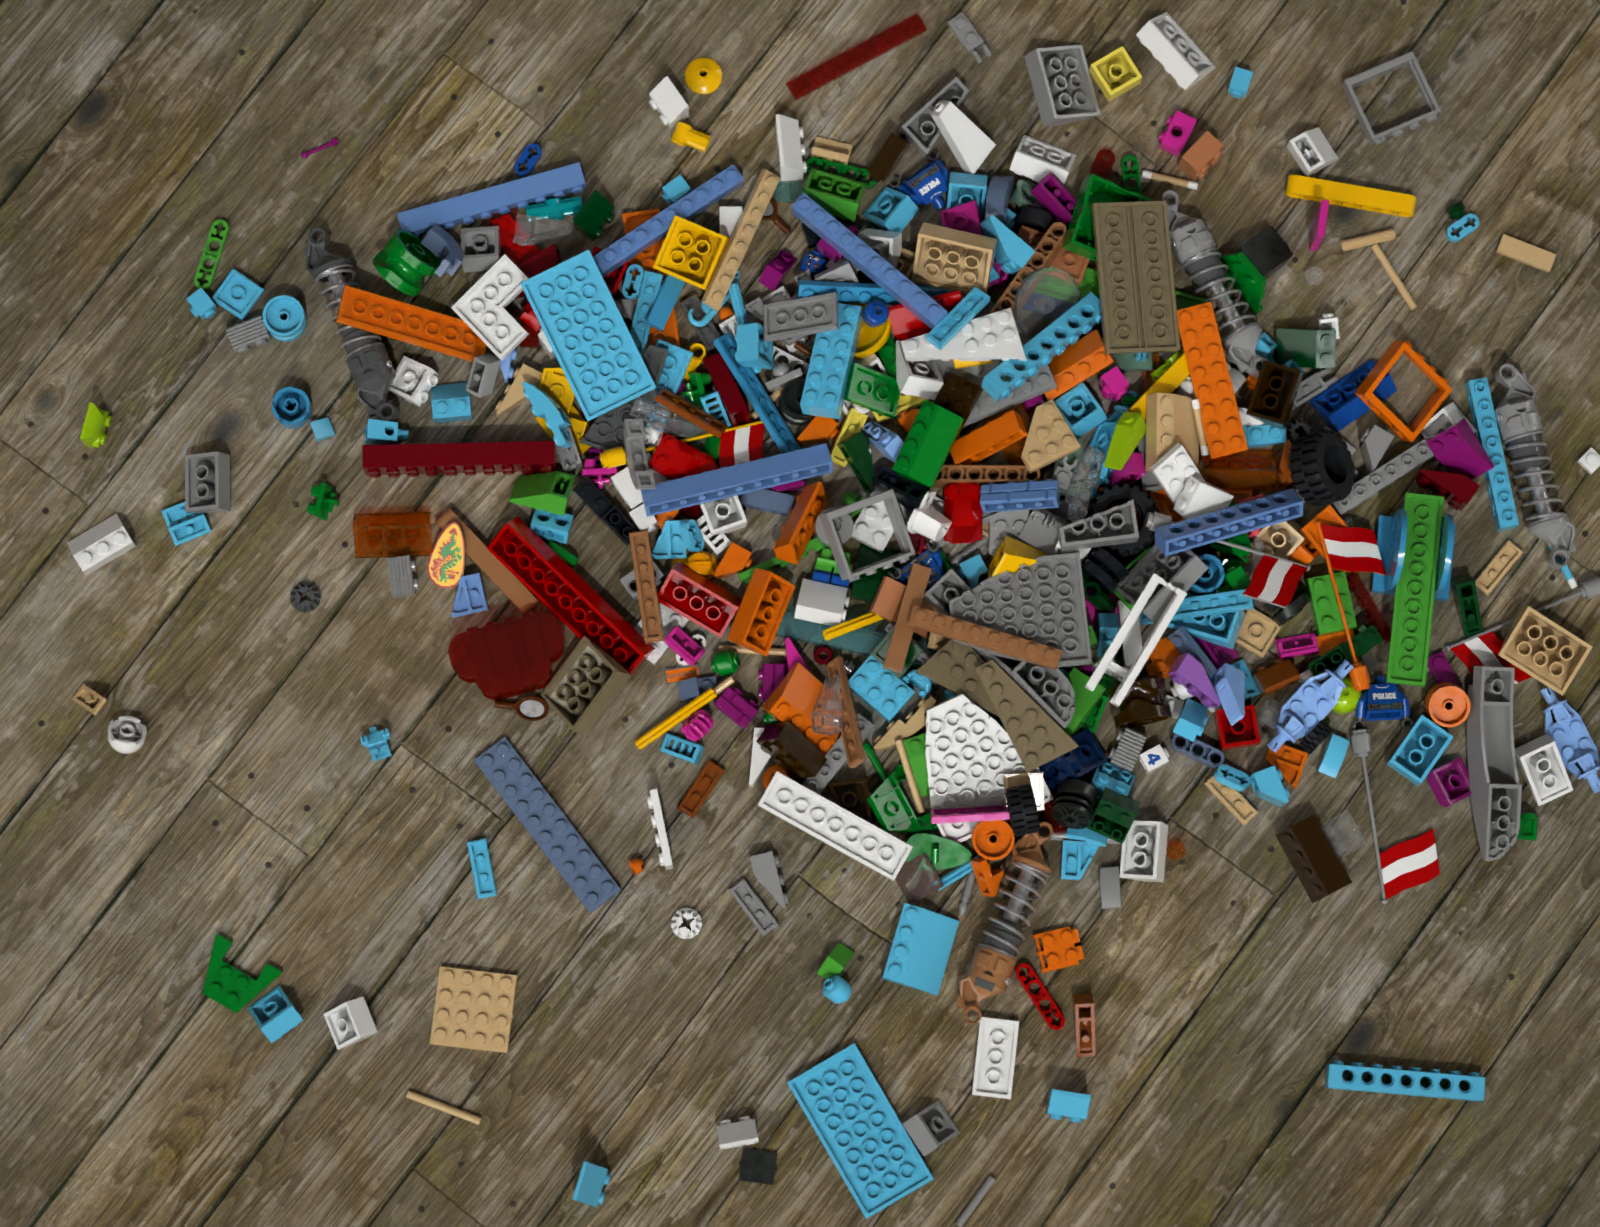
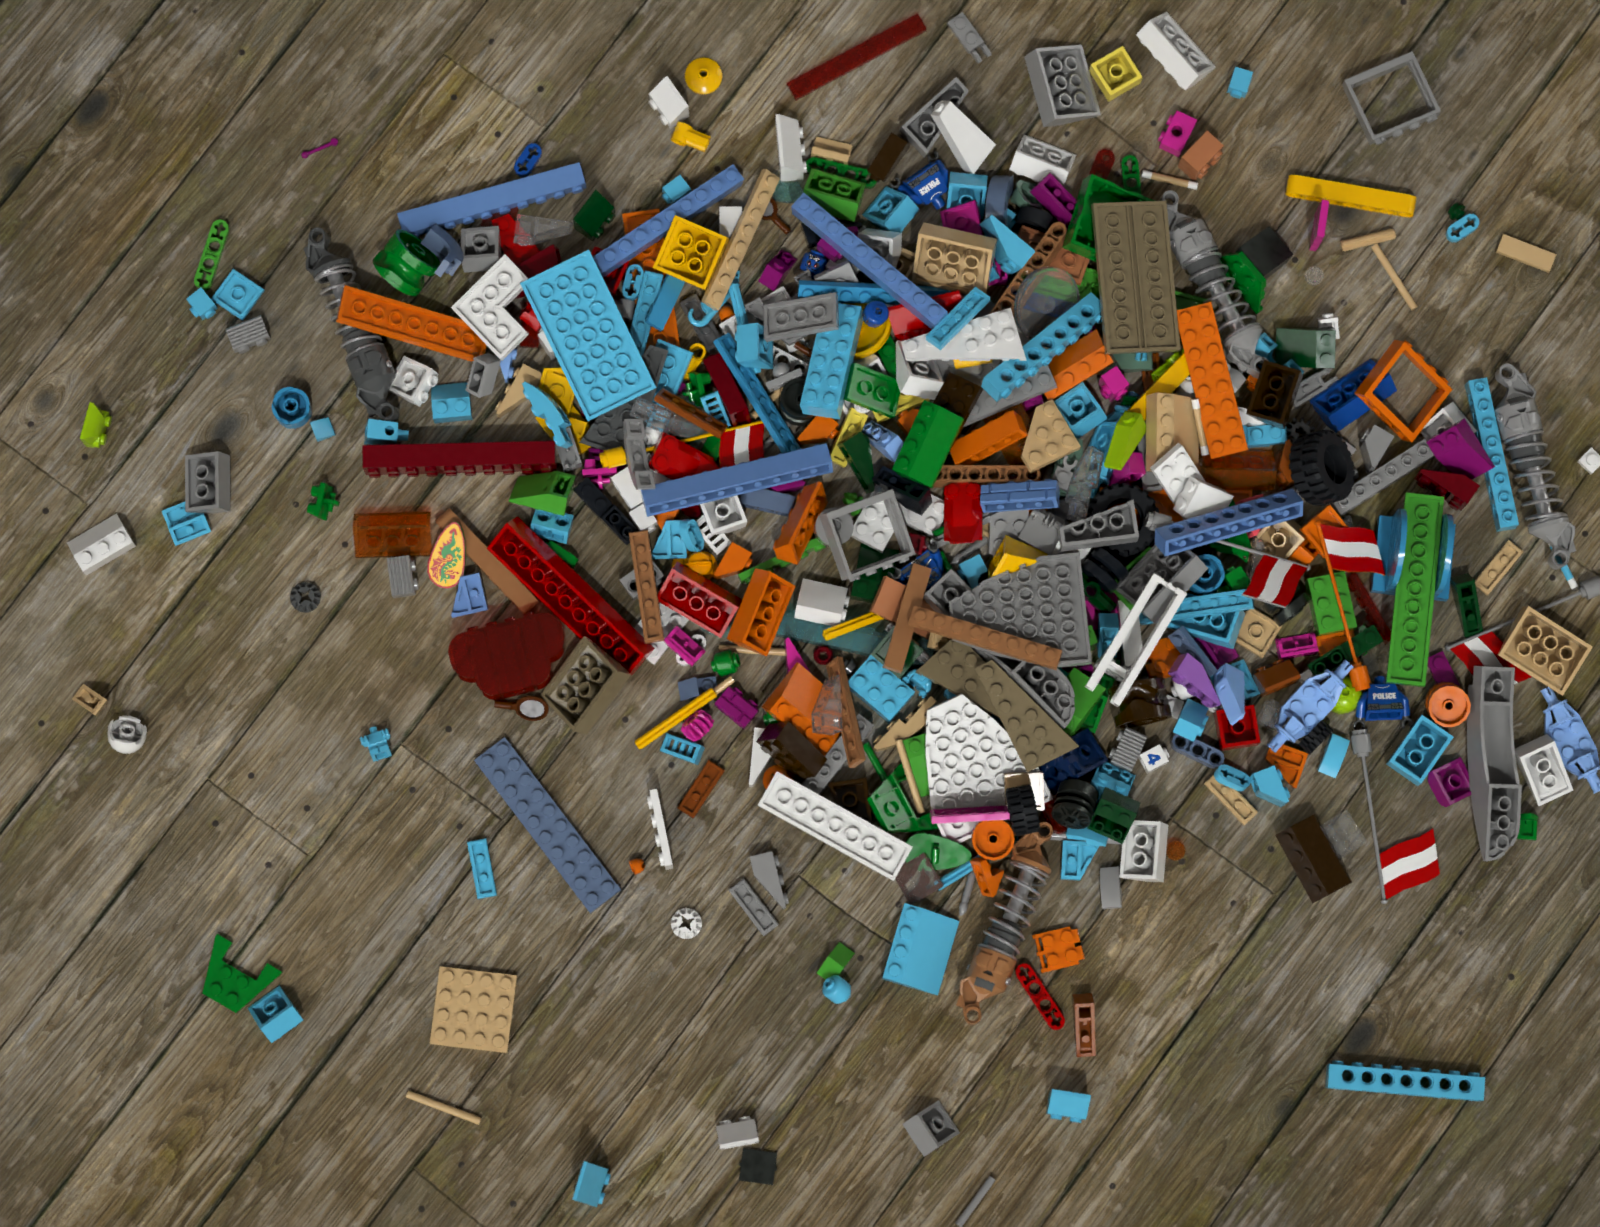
(274, 316): medium azure wheel -> none
(350, 1022): white slope -> none
(555, 208): teal piece -> none
(681, 673): orange sticker -> none
(771, 676): magenta brick -> none
(824, 568): hips -> none
(860, 1131): medium azure plate -> none
(927, 520): white container -> none
(995, 1058): white plate -> none
(1231, 561): green tile -> none
(1311, 151): white slope -> none

